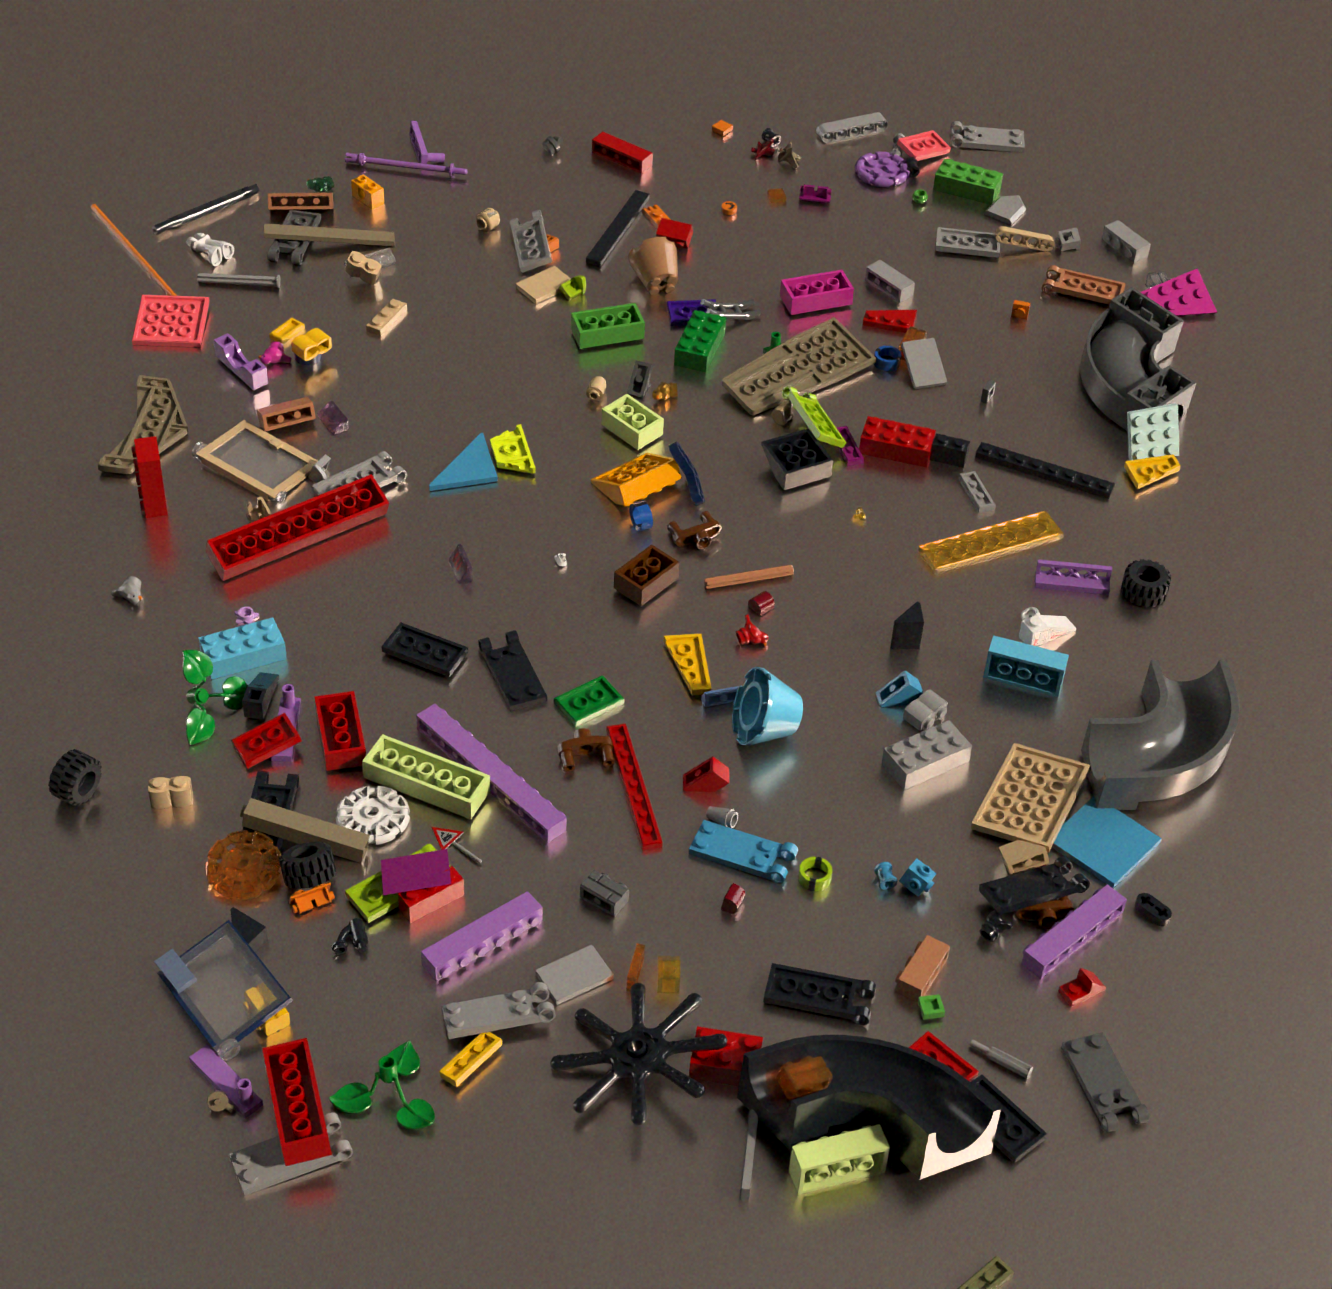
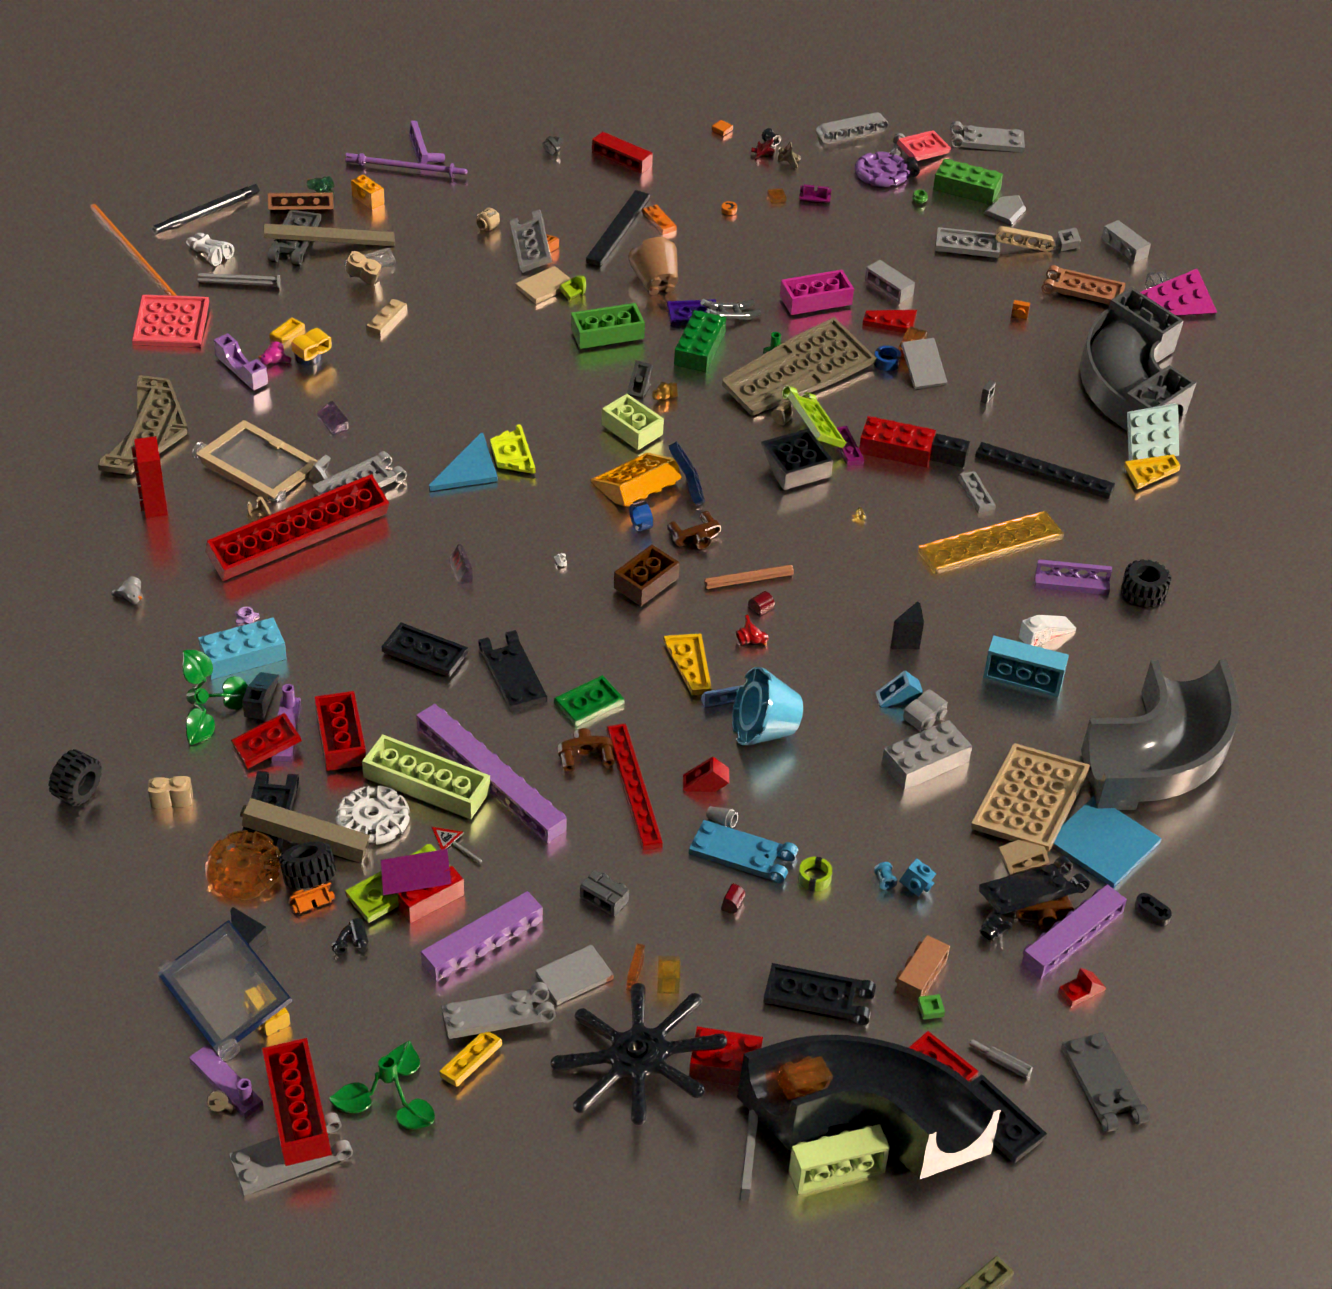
(175, 971): sand blue tile -> none
(286, 414): nougat brick -> none
(596, 388): tan brick -> none
(676, 232): red brick -> none
(1029, 612): white tile -> none

